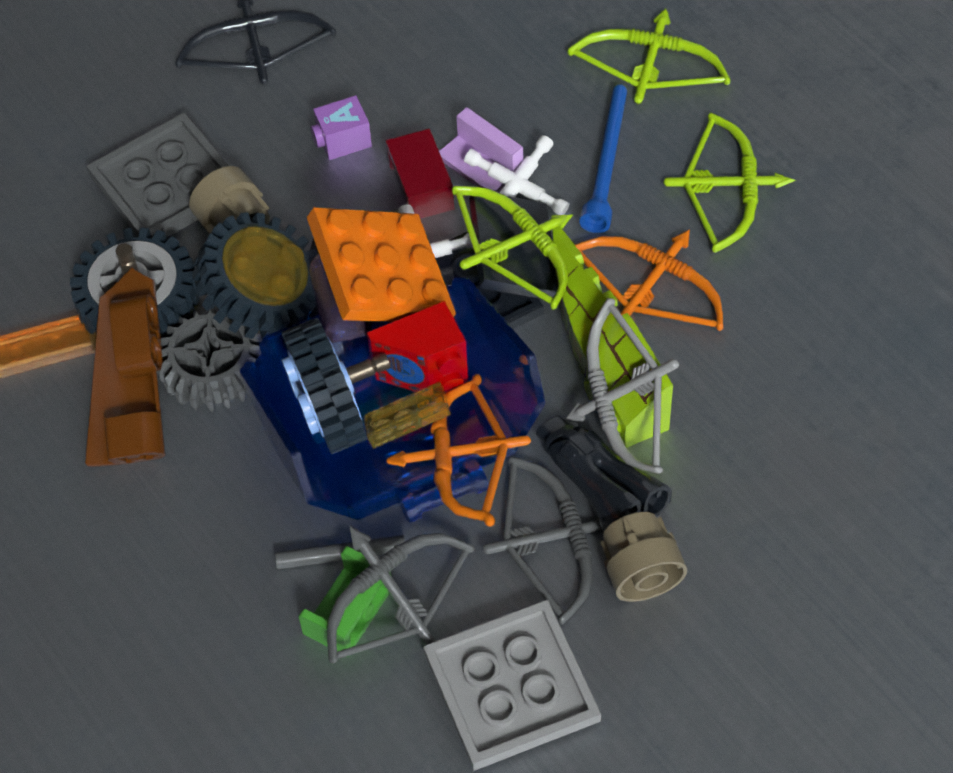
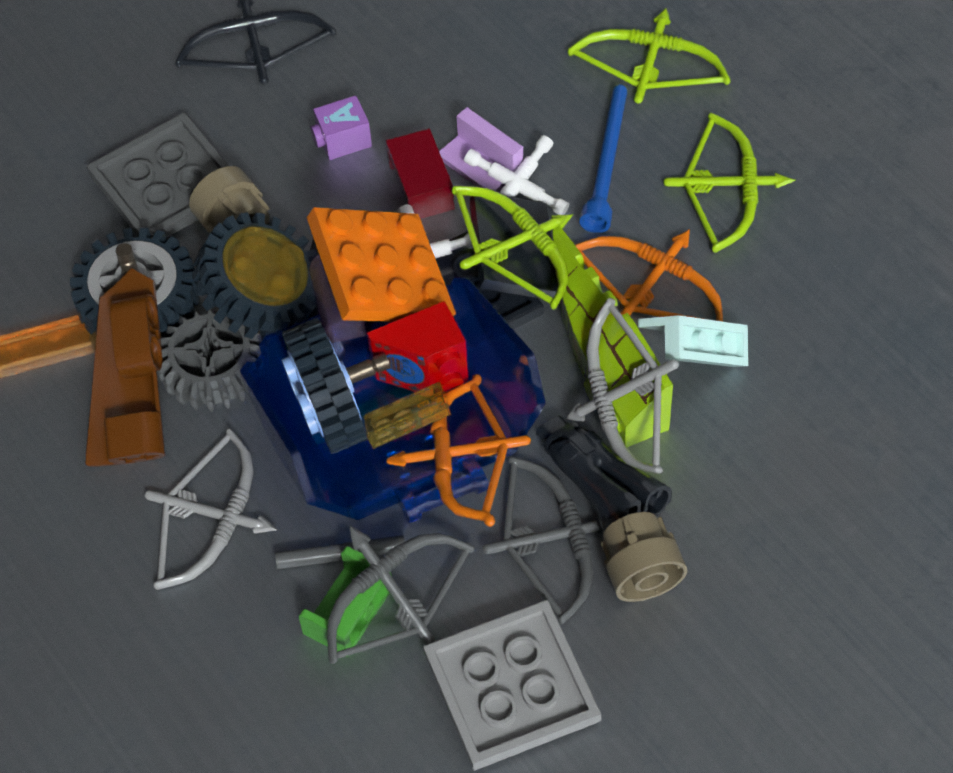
(187, 504): none -> light grey piece
(701, 340): none -> light aqua panel

